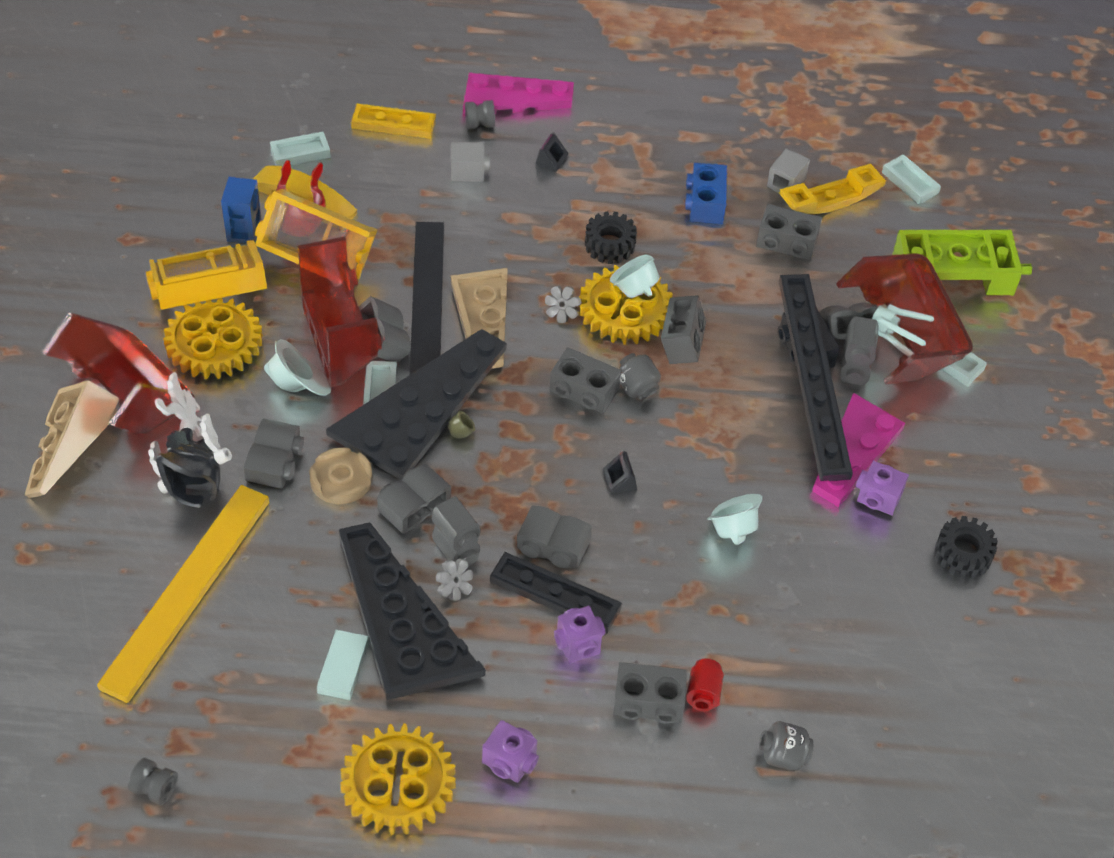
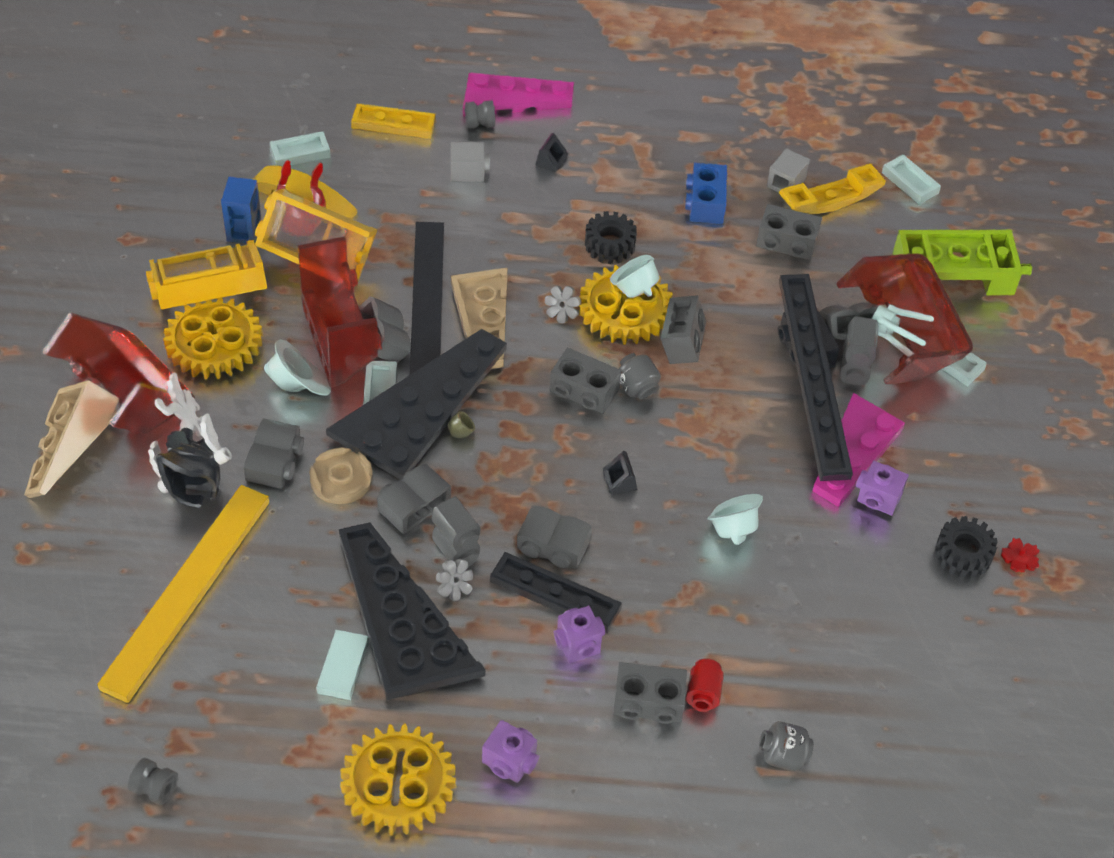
(1021, 556): none -> red plant

